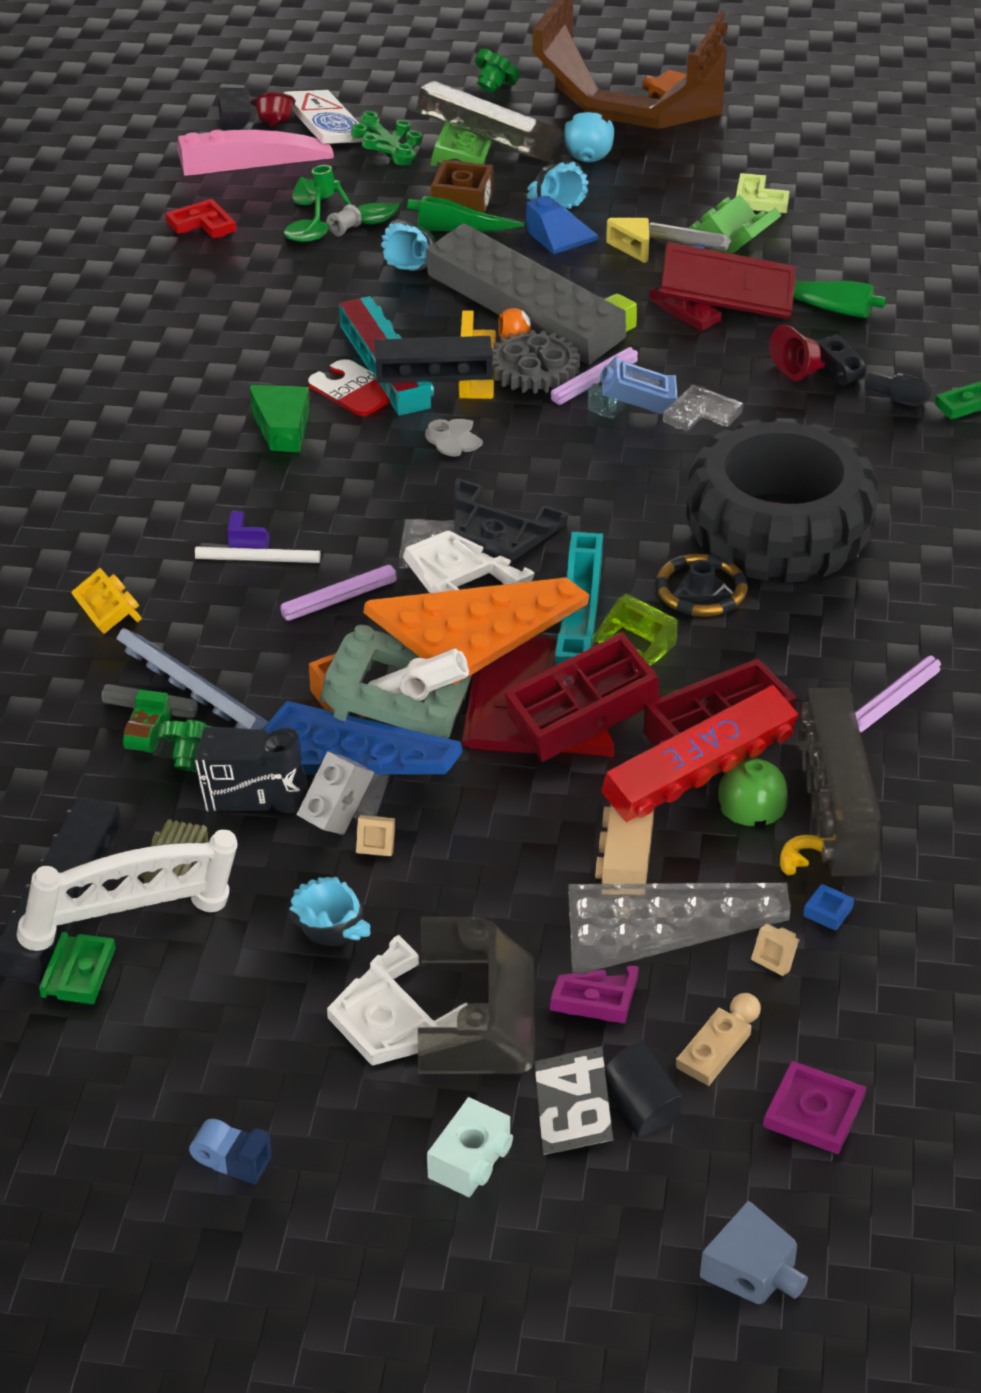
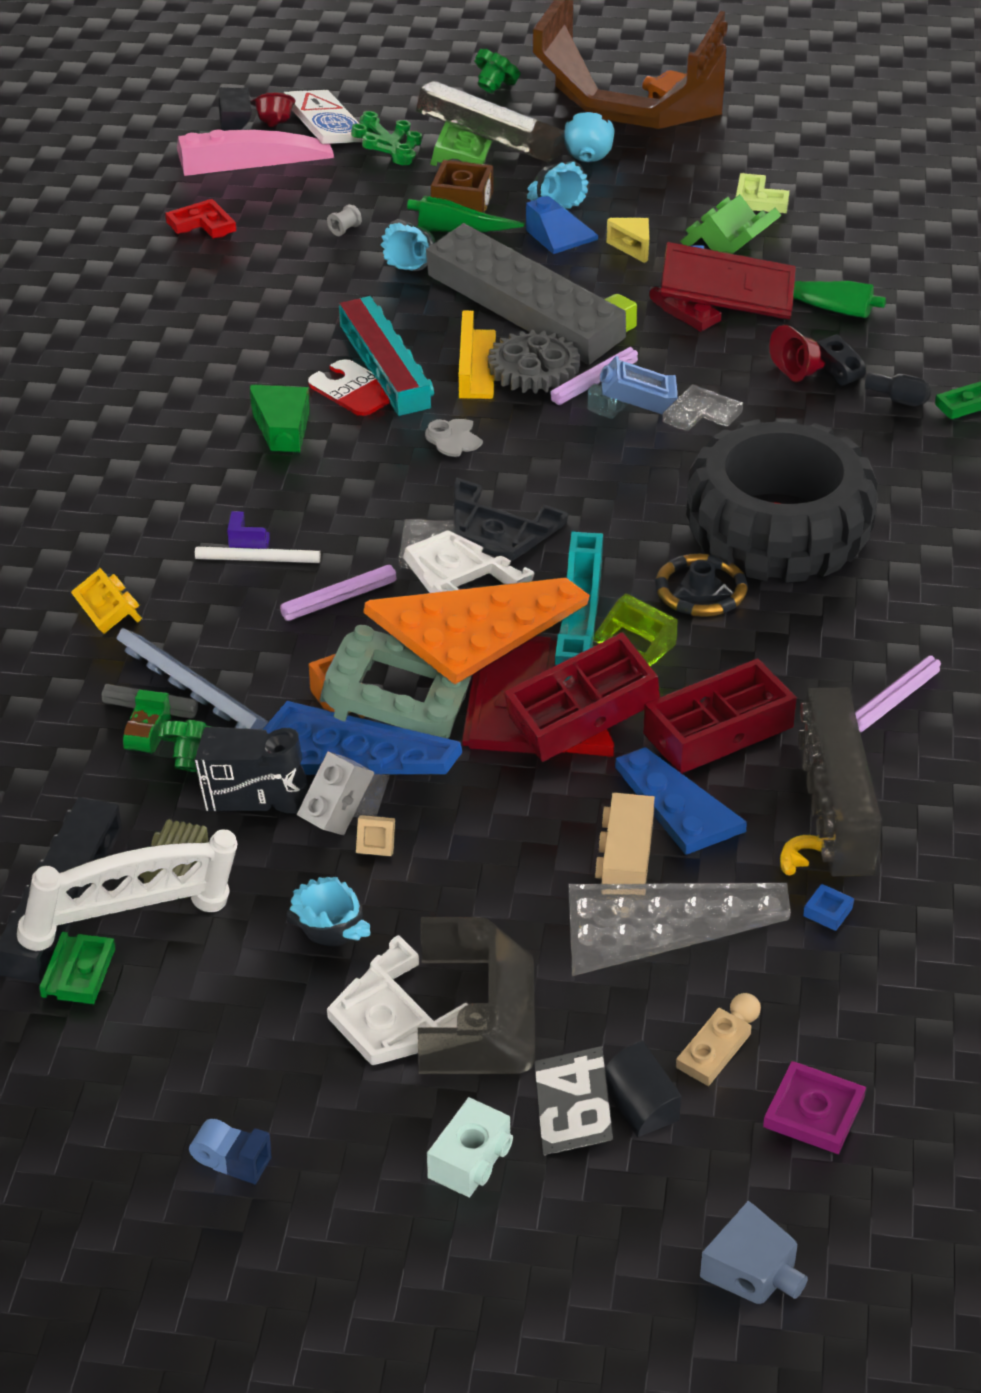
(323, 187): green plant -> none
(432, 672): white piece -> none
(433, 359): black brick -> none
(514, 322): orange piece -> none
(595, 994): magenta wing -> none
(680, 805): none -> blue wing
(689, 236): light grey axle -> none
(699, 753): red brick -> none
(753, 792): bright green cylinder -> none
(775, 949): tan tile -> none

